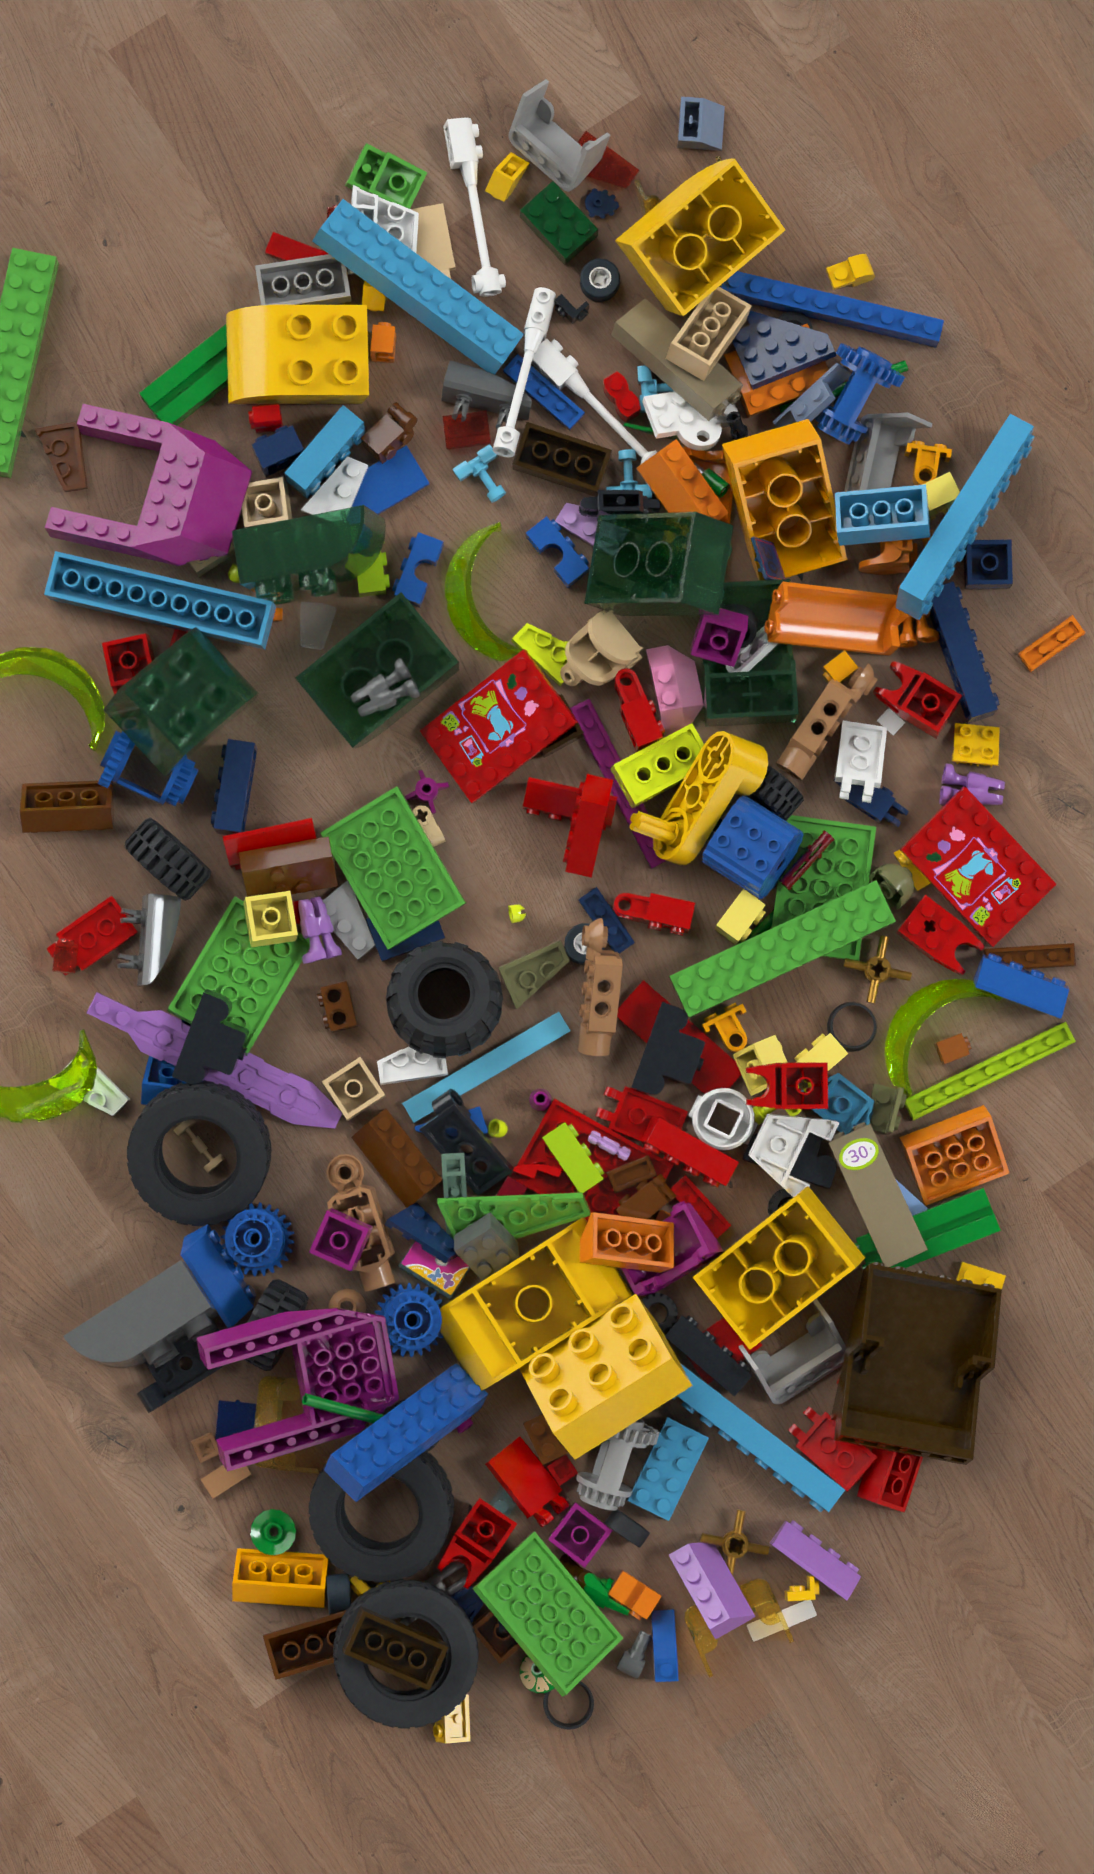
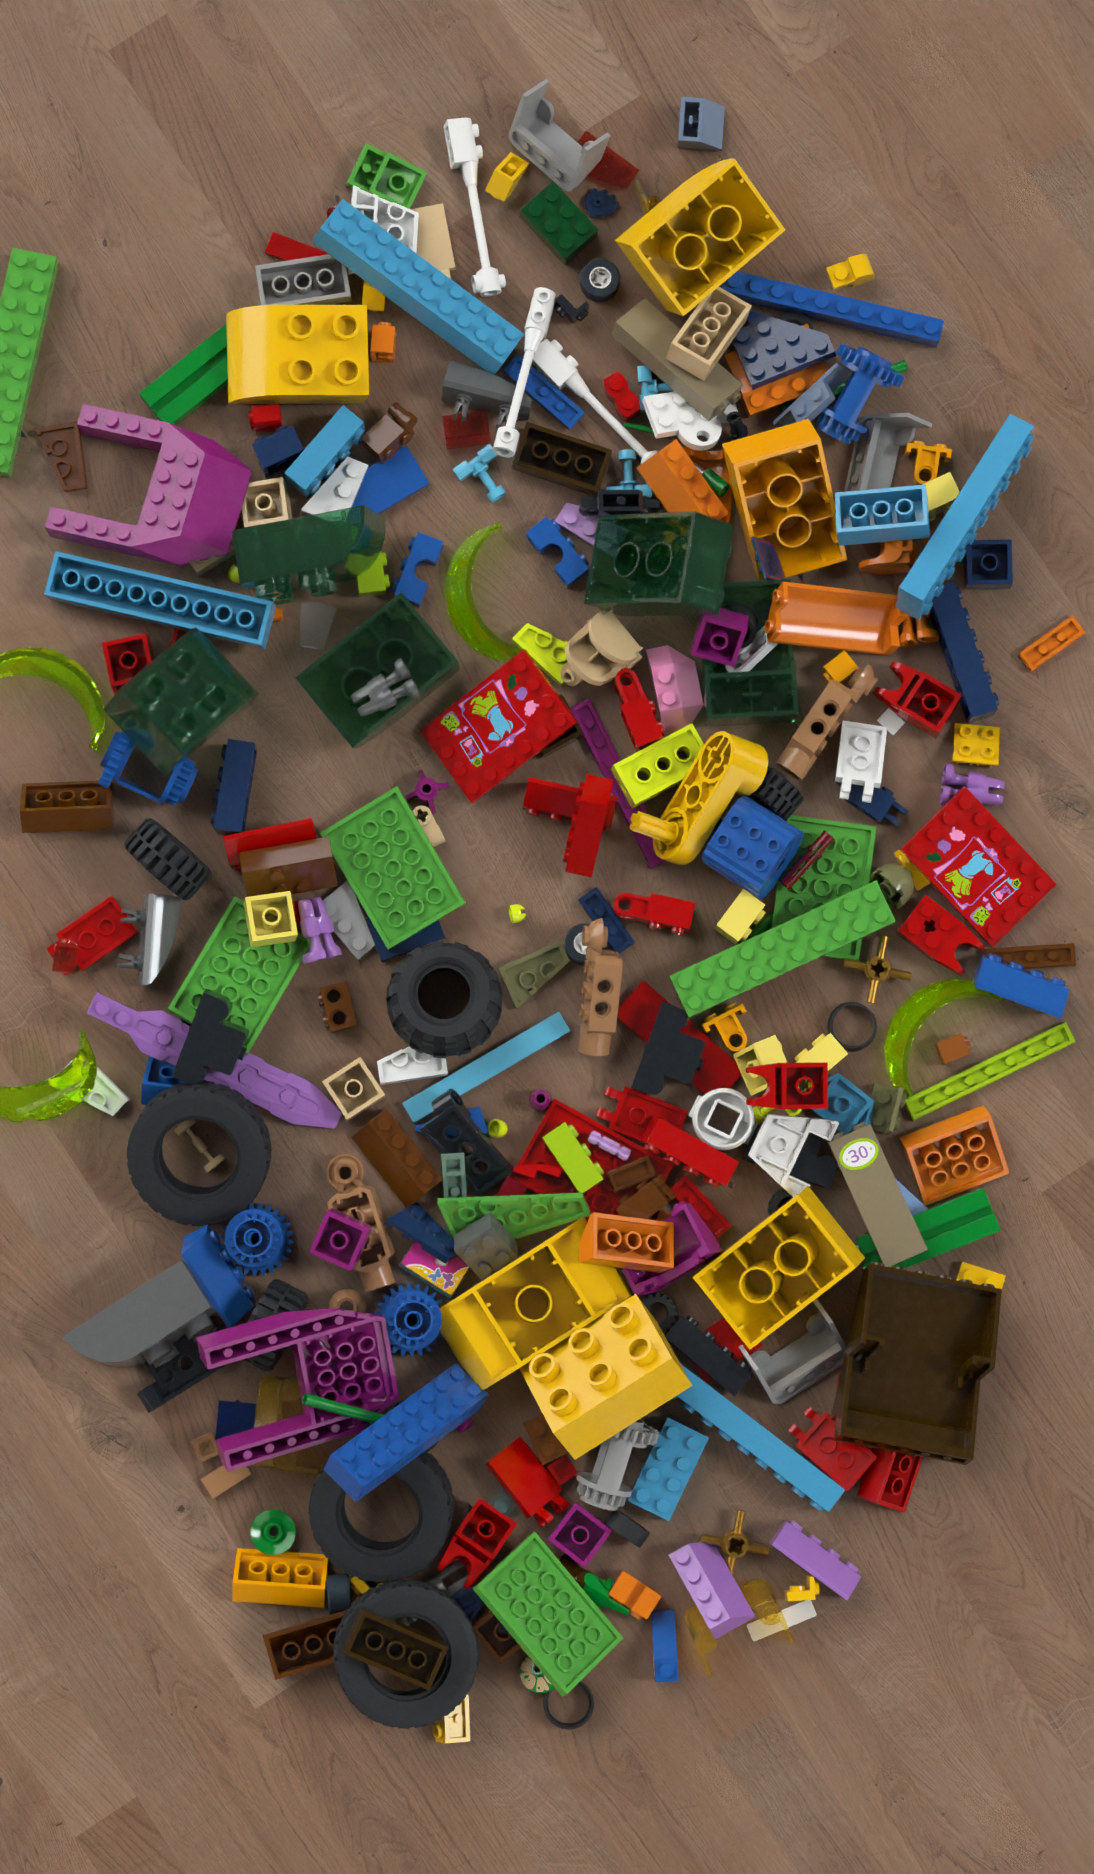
(633, 1659): dark grey pin -> none

